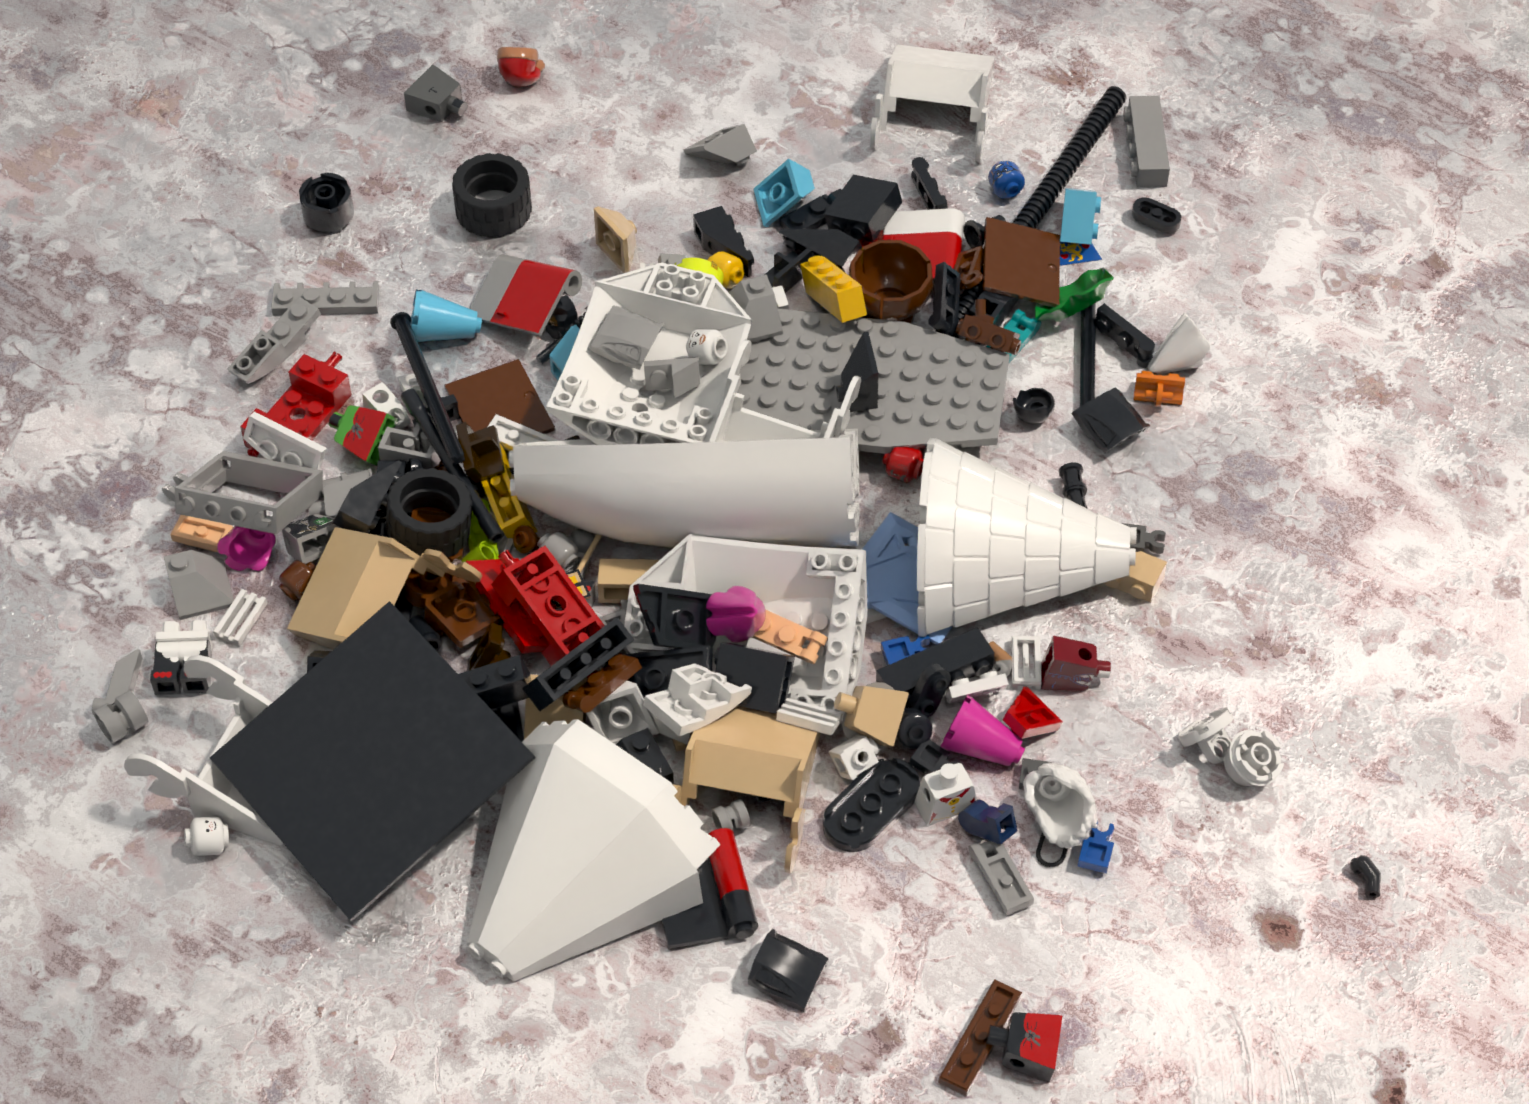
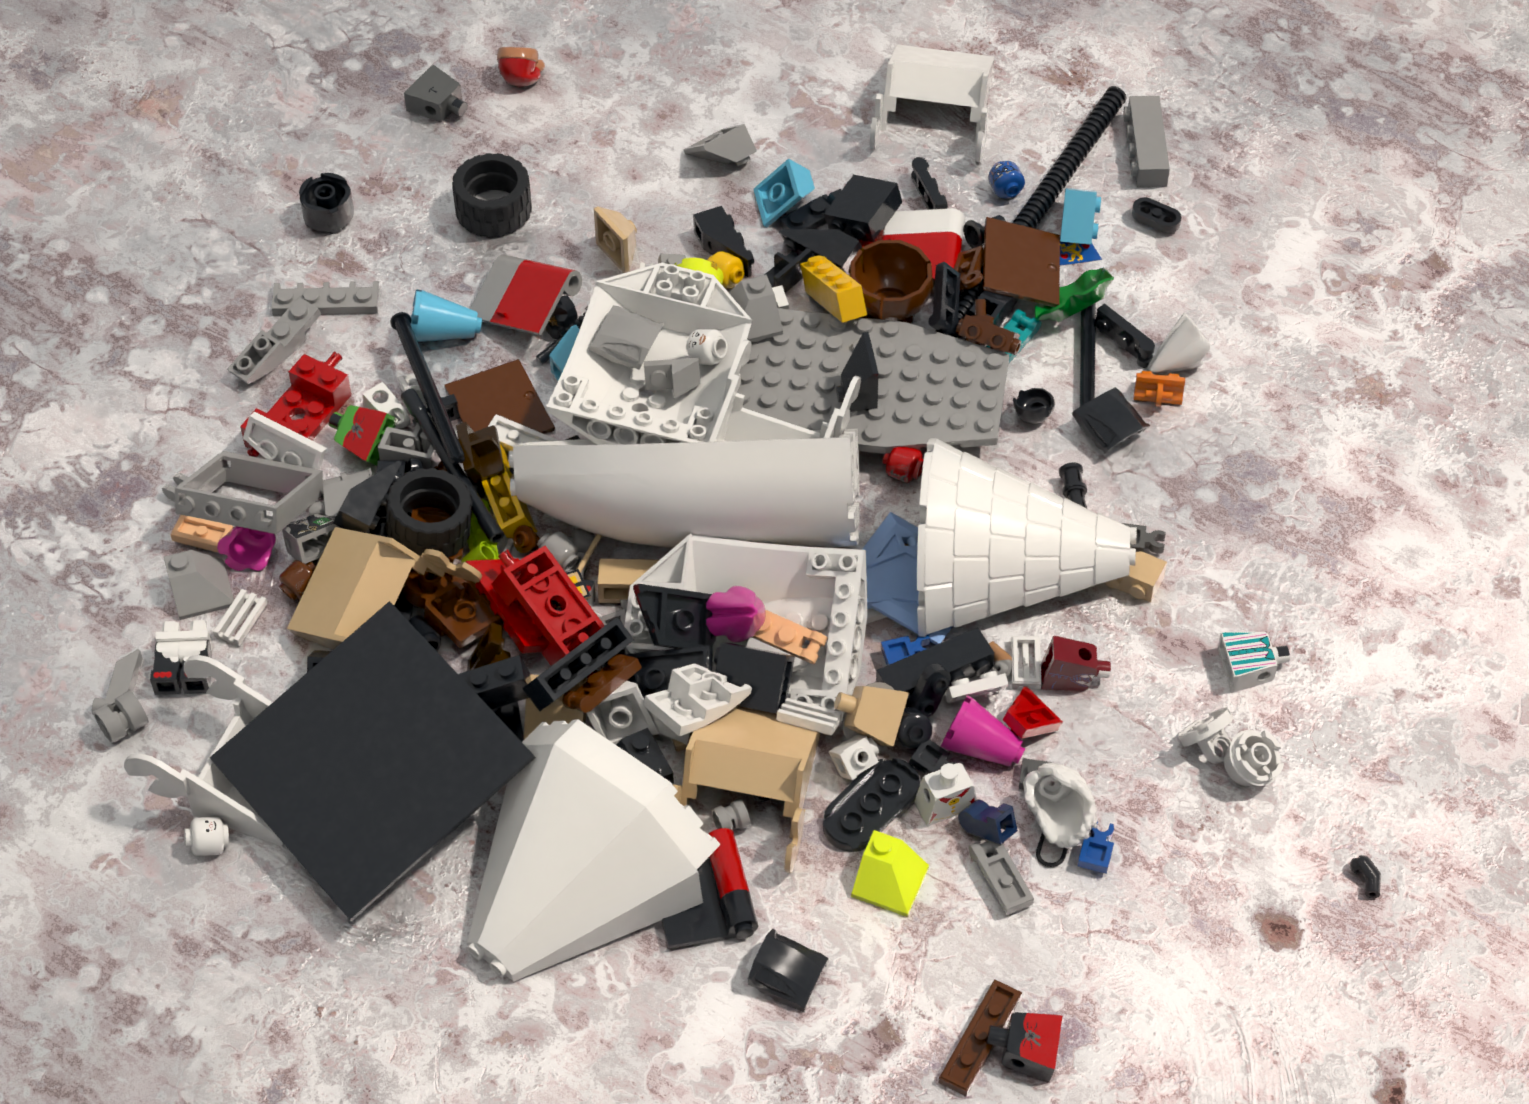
(889, 874): none -> neon yellow slope
(1249, 658): none -> white torso

